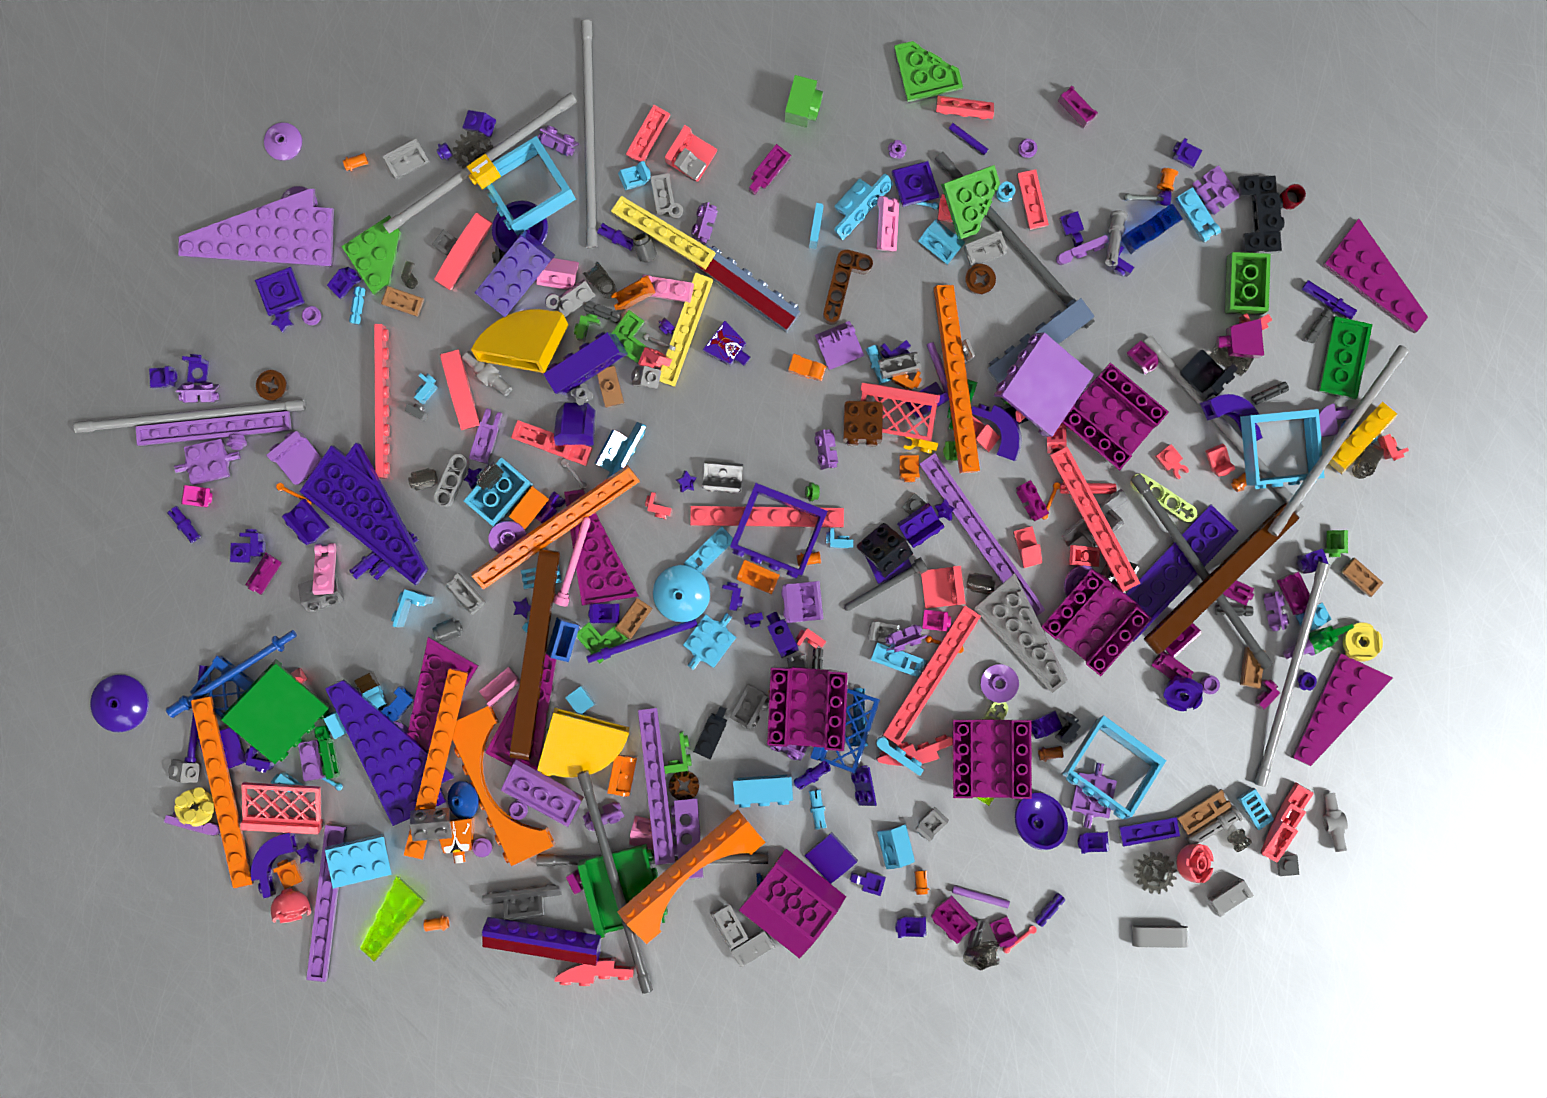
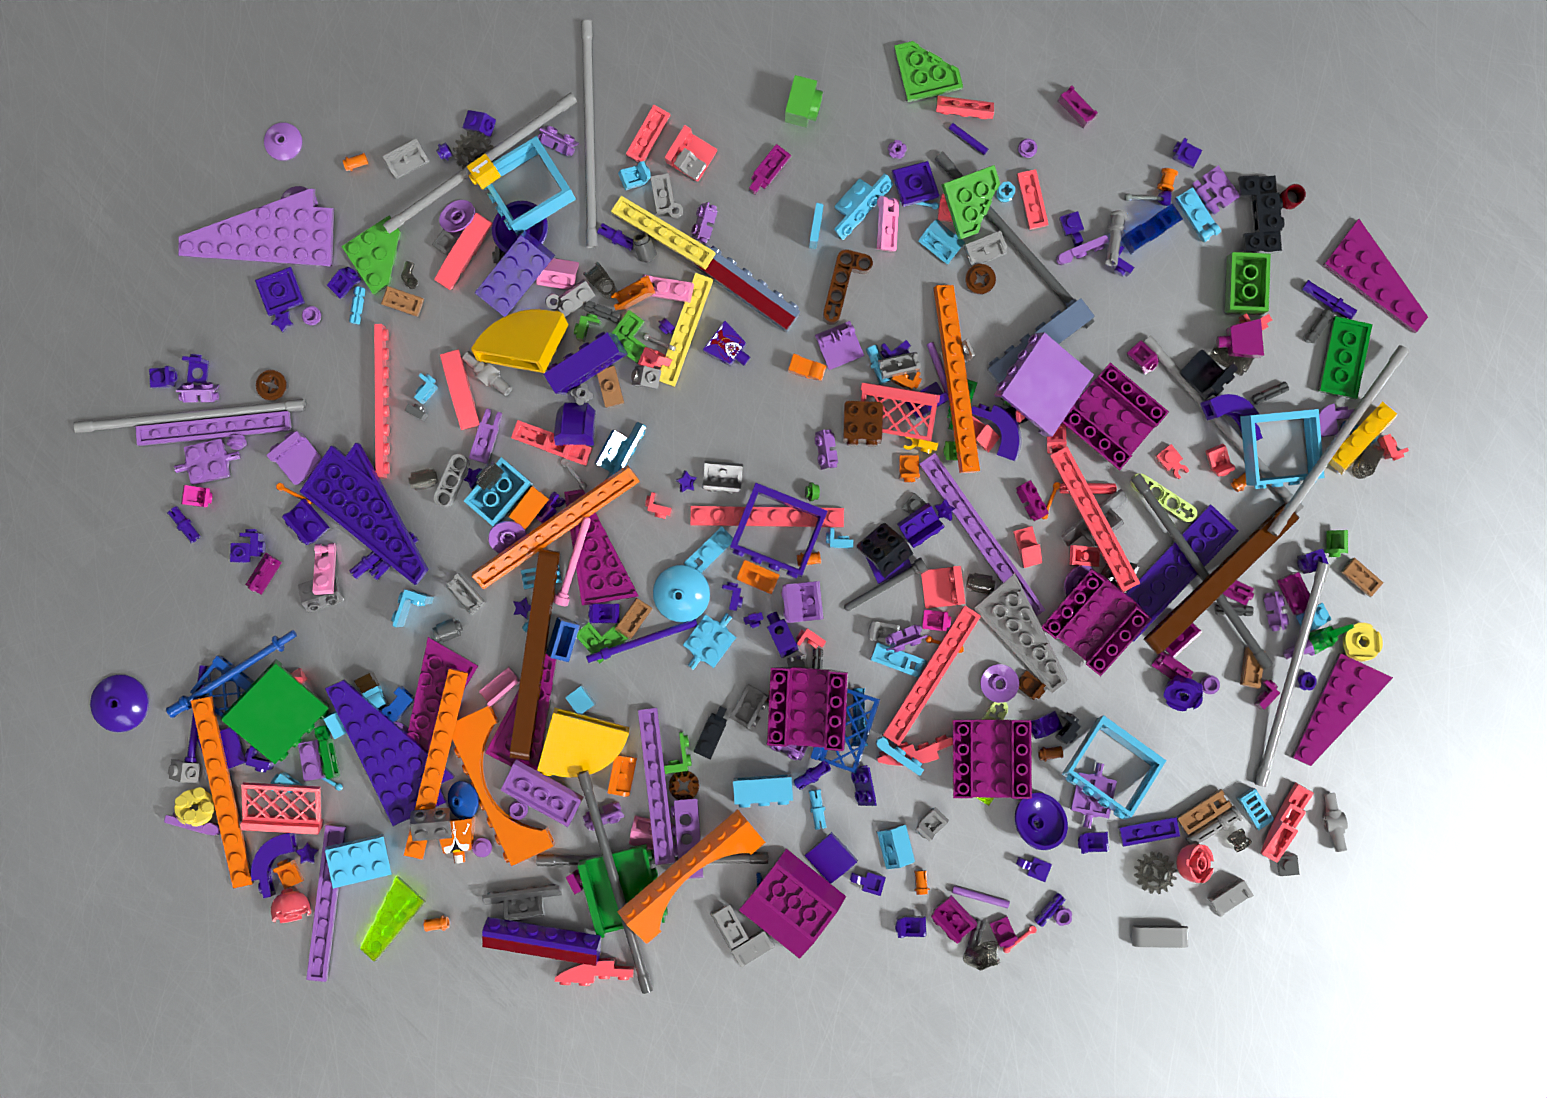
(457, 215): none -> medium lavender dish
(1031, 685): none -> reddish brown bracket
(1036, 868): none -> dark purple plate
(1063, 921): none -> medium lavender plate

